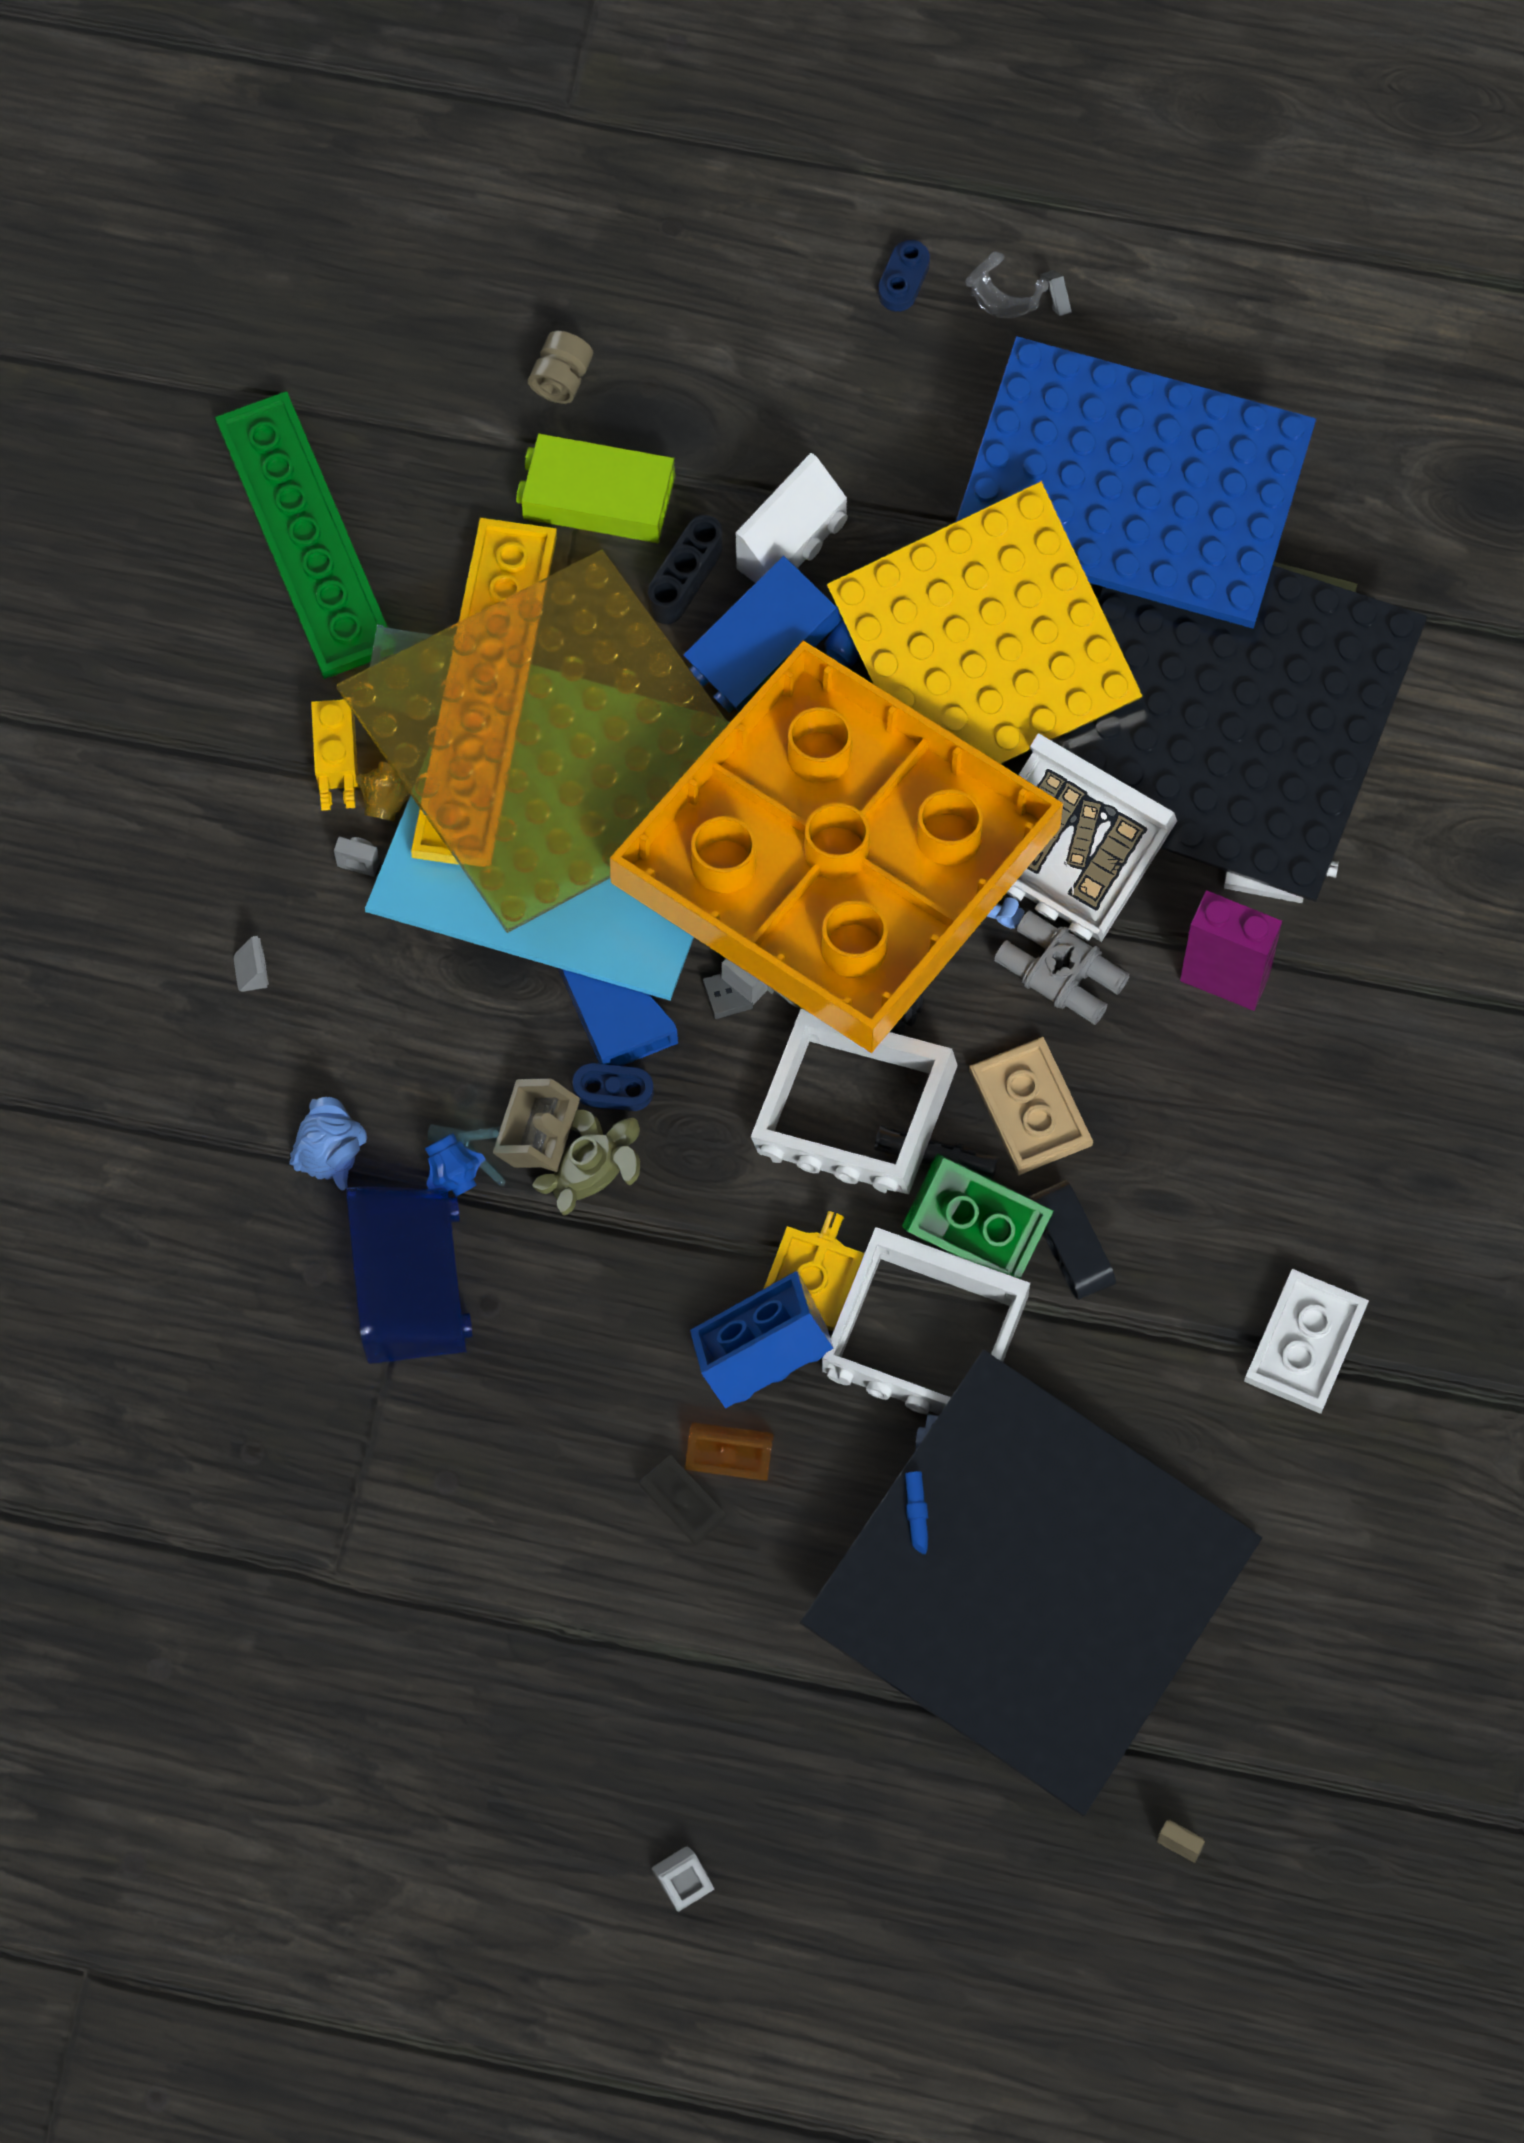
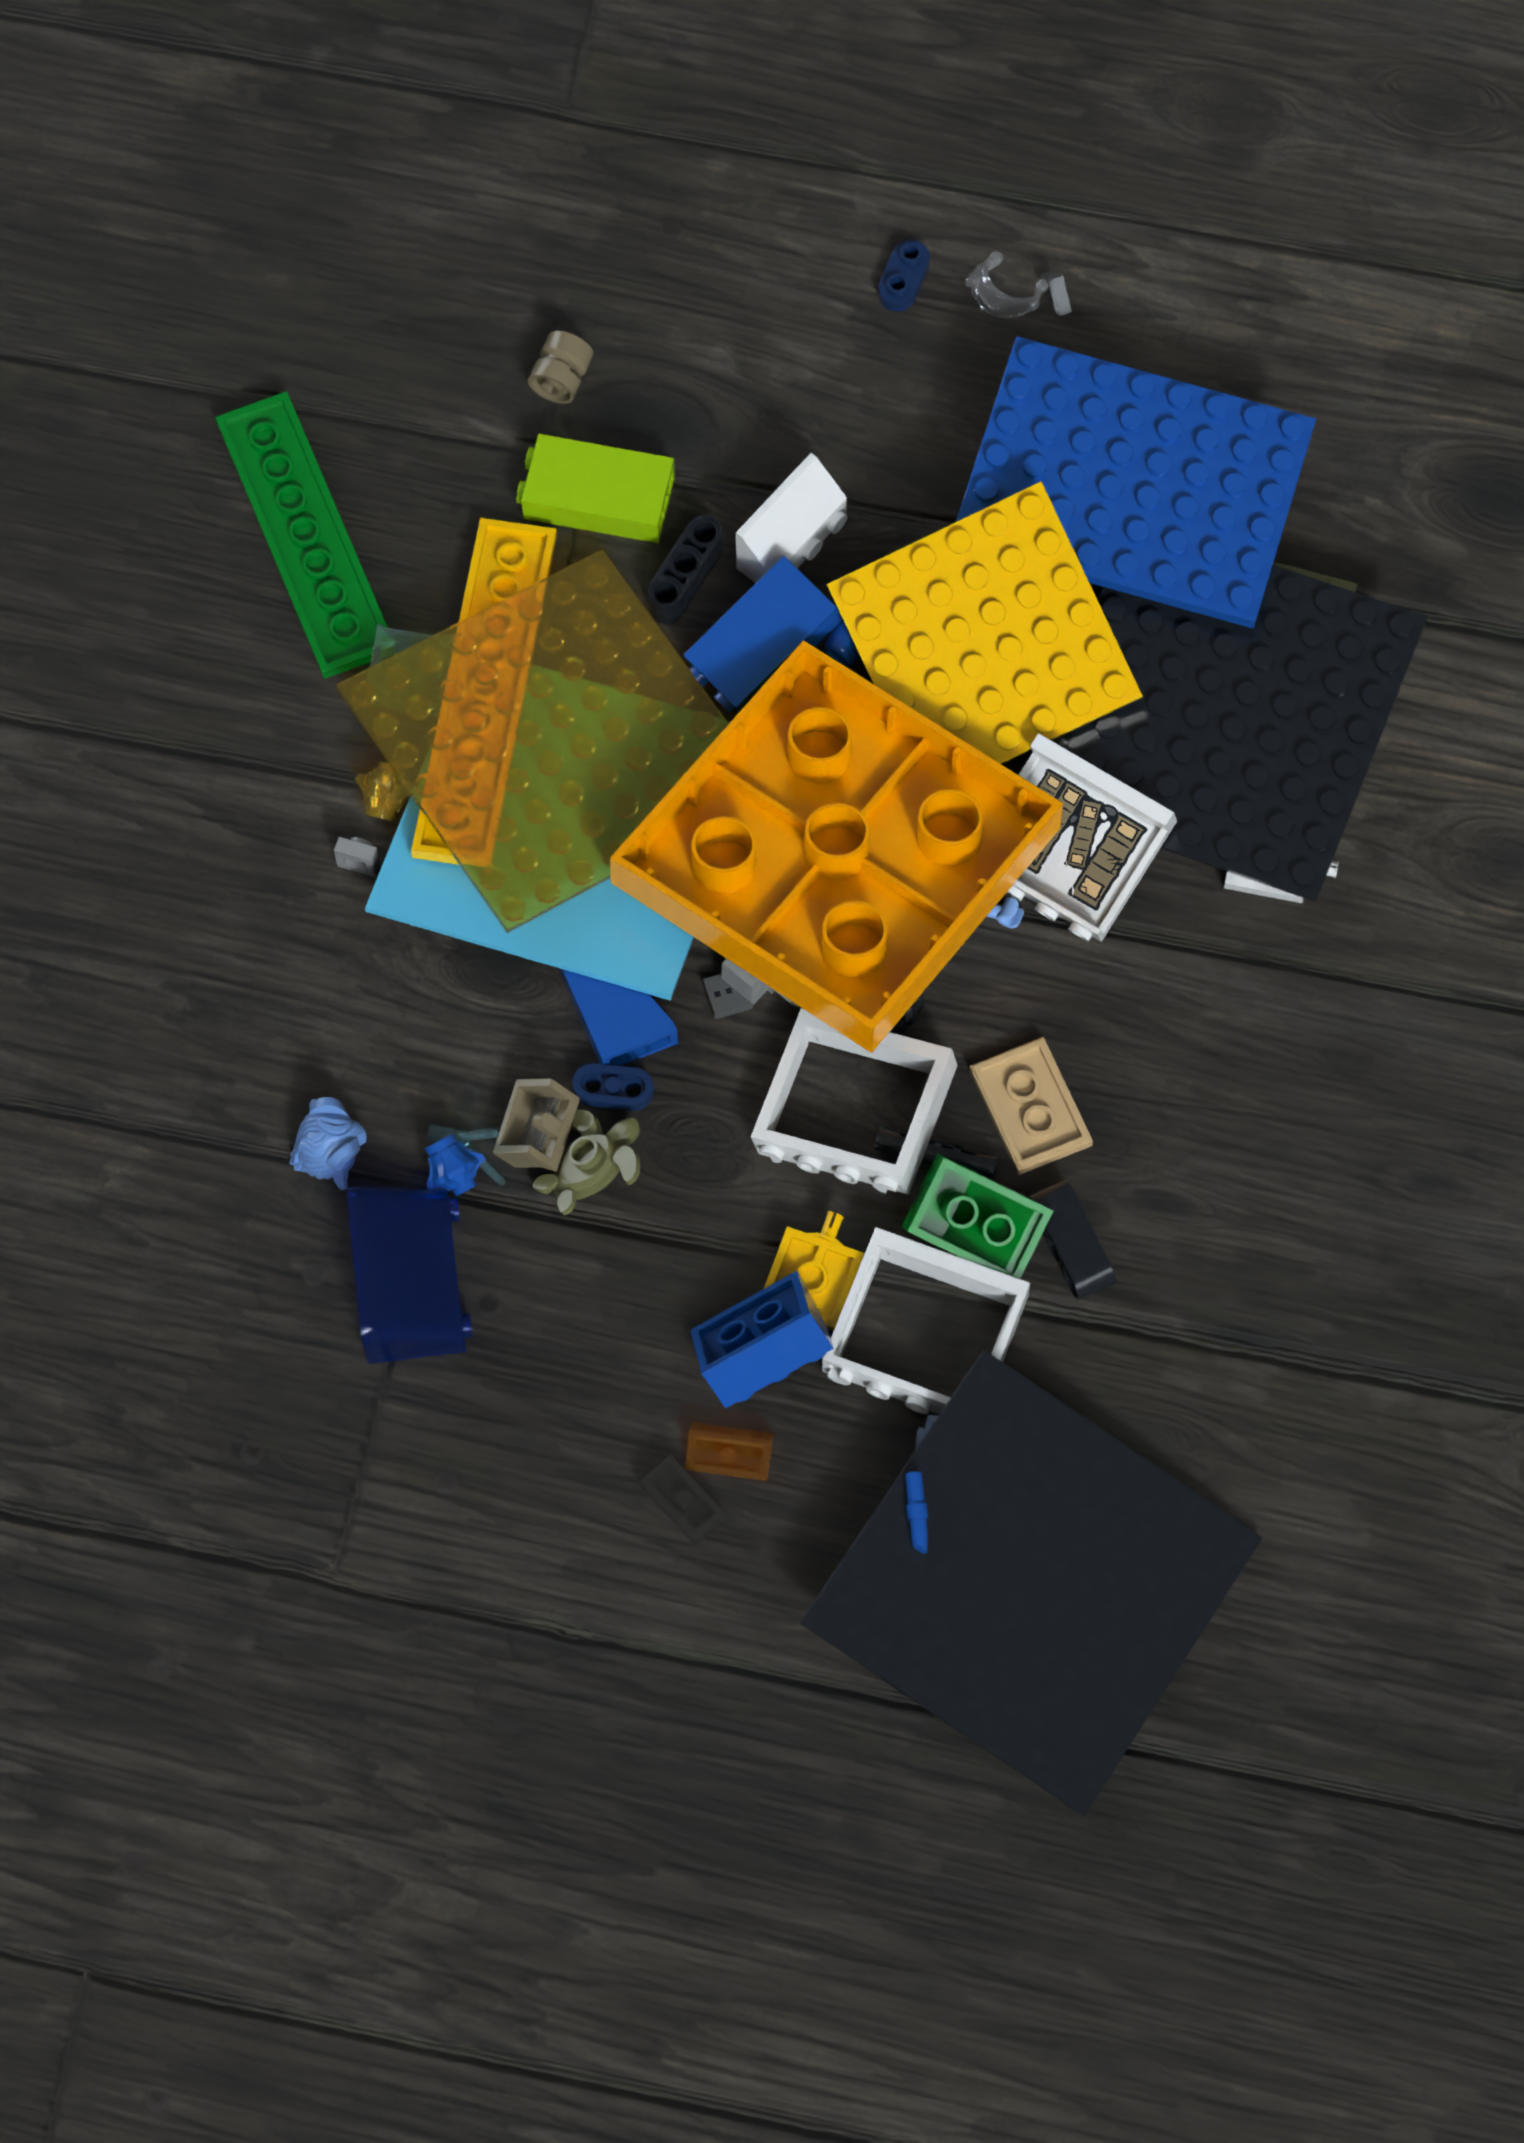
(251, 966): light grey slope -> none
(334, 750): yellow hinge -> none
(683, 1878): light grey slope -> none
(1064, 985): light grey pin -> none
(1181, 1841): dark tan tile -> none
(1230, 950): magenta brick -> none
(1306, 1341): white plate -> none

